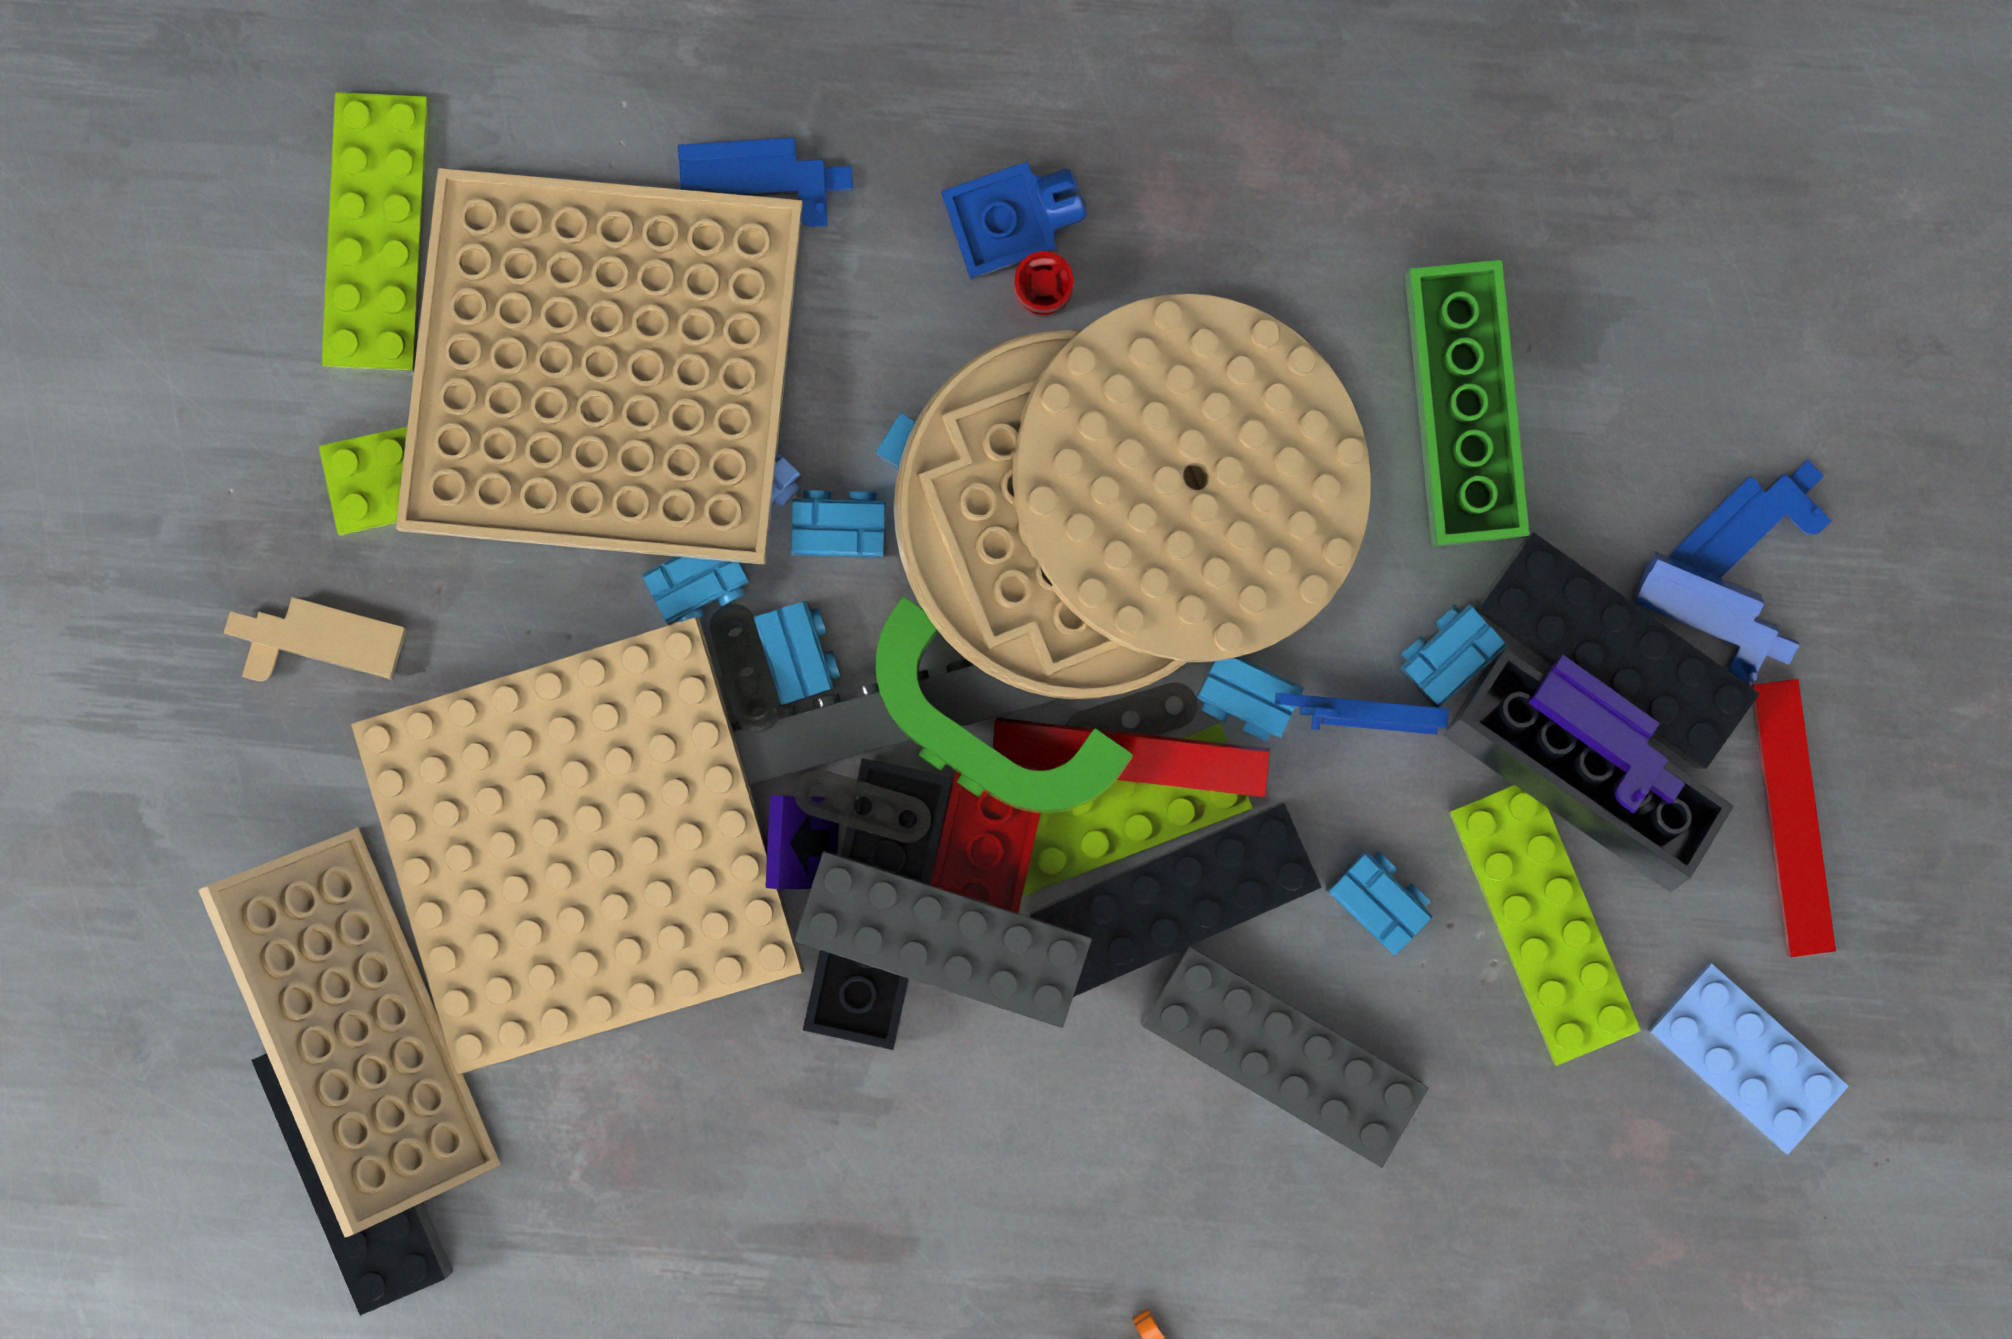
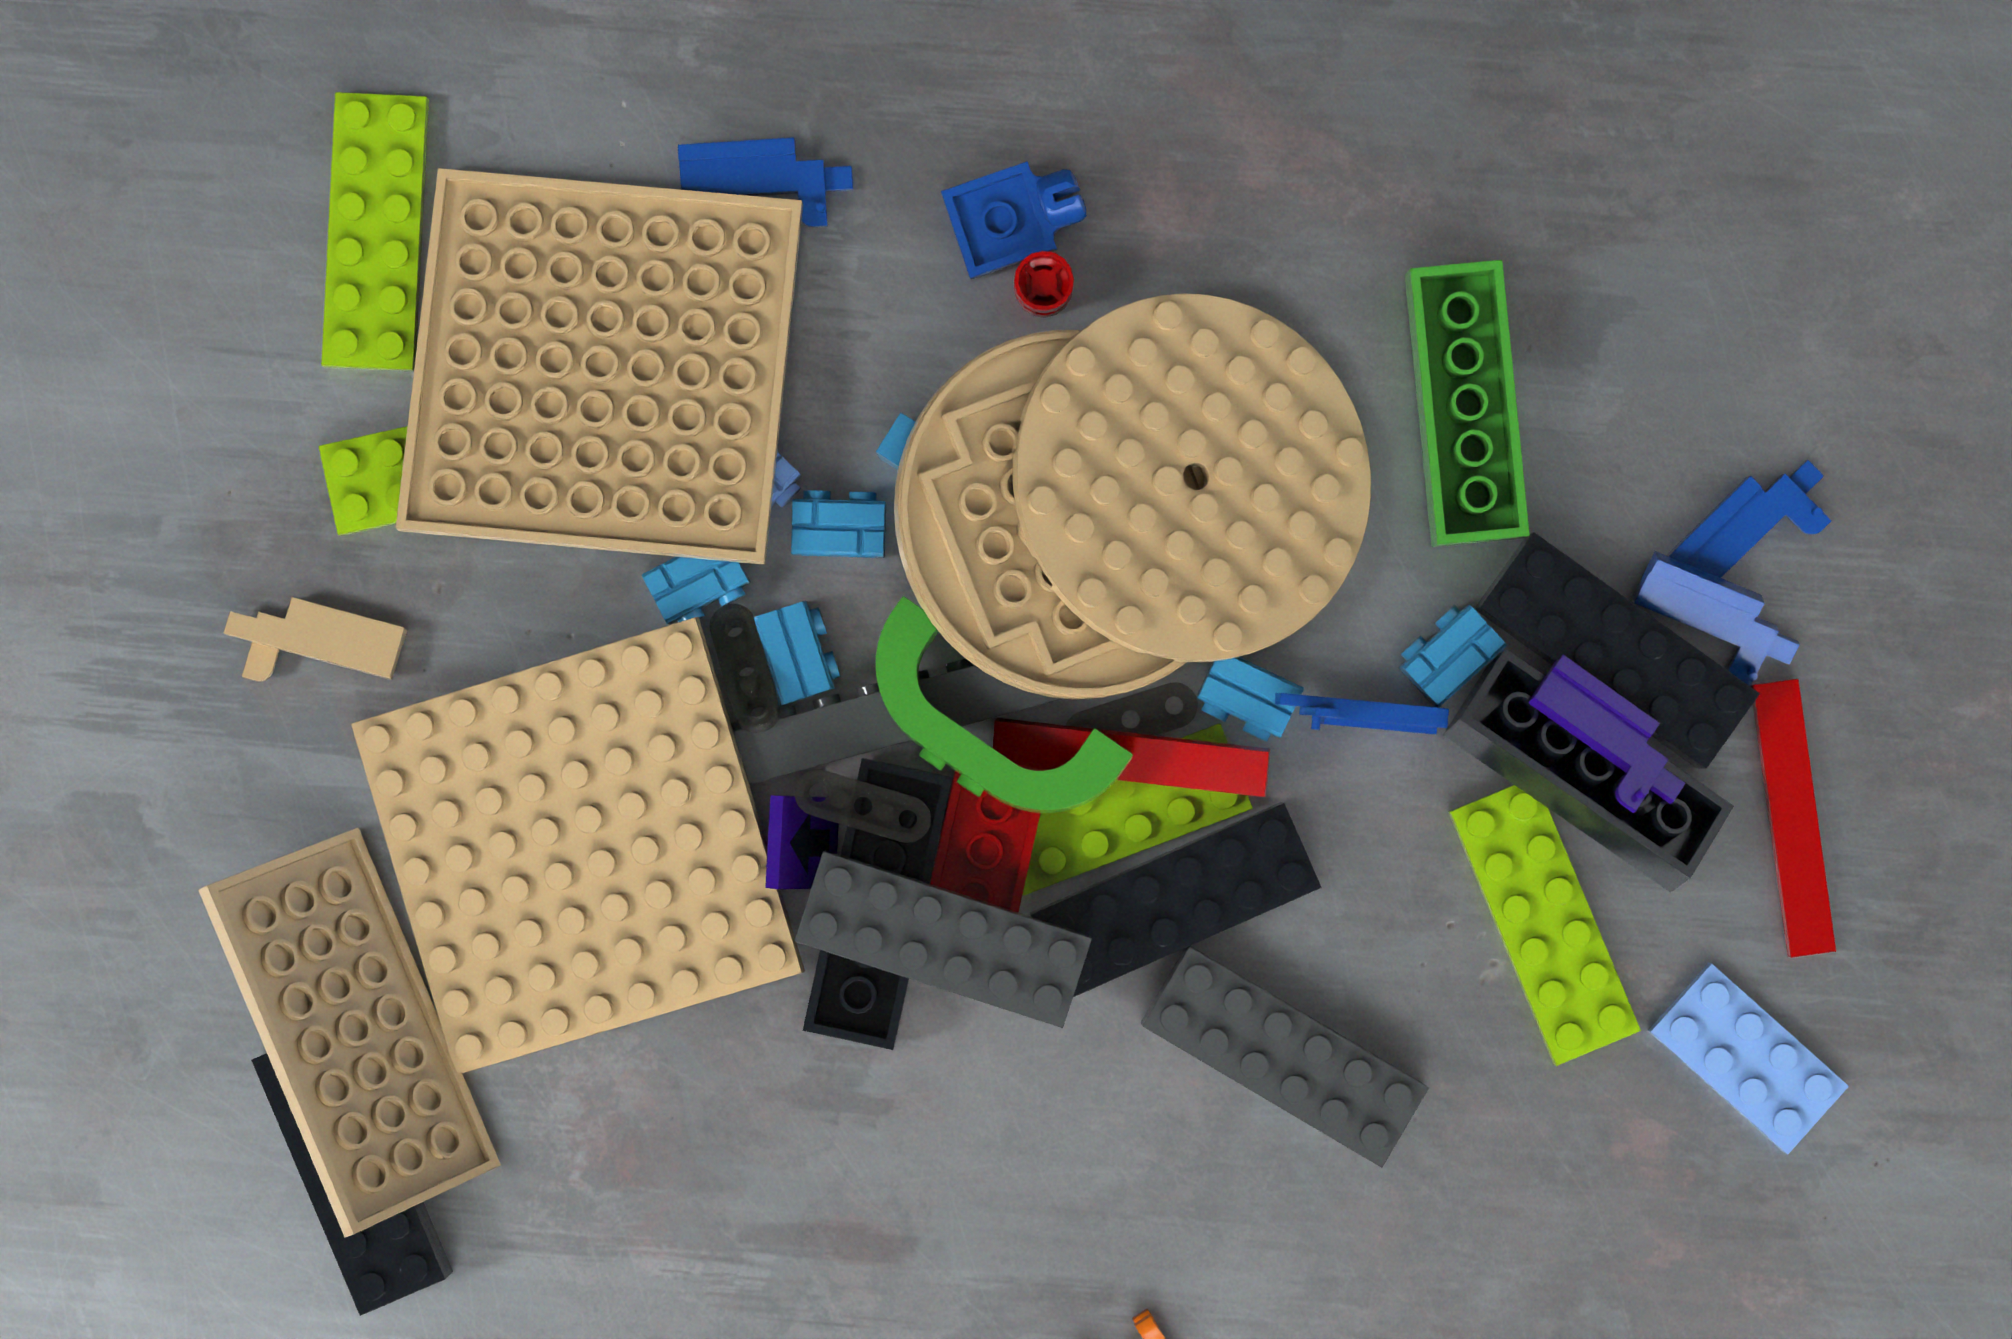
(1380, 901): dark azure brick -> none

